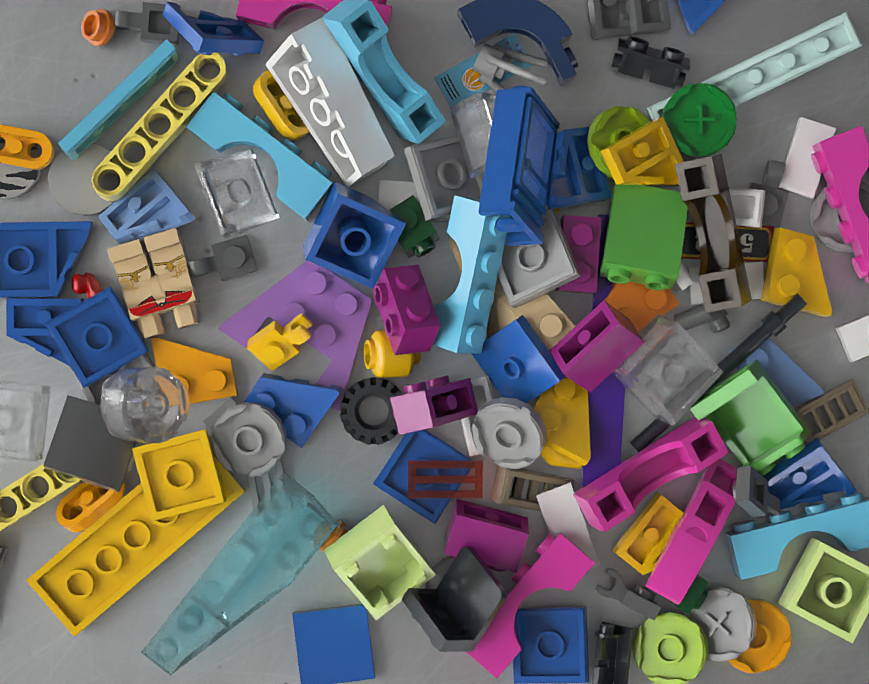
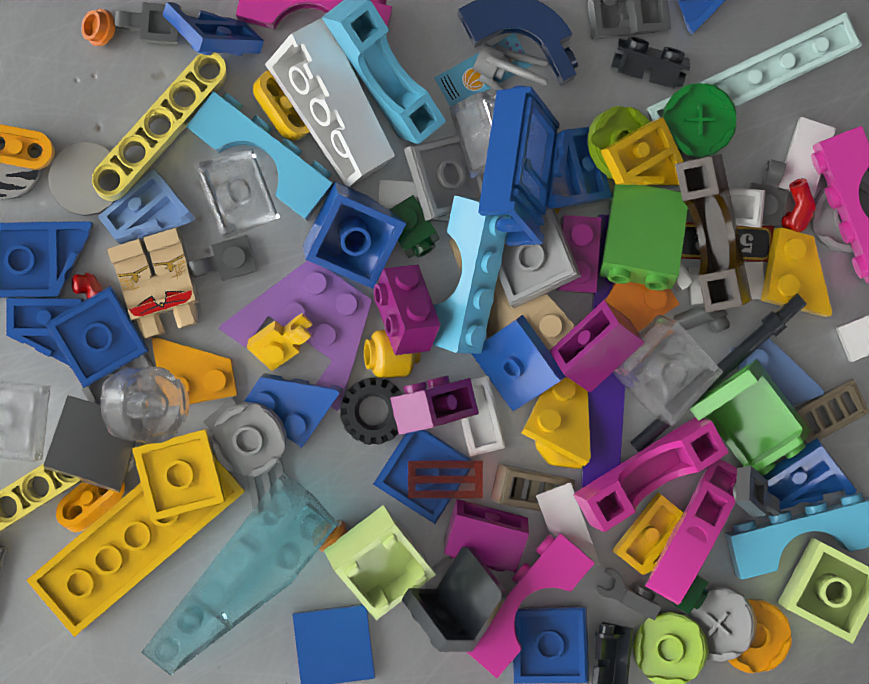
(119, 100): medium azure tile -> none
(509, 432): light grey tile -> none
(804, 209): none -> red arm

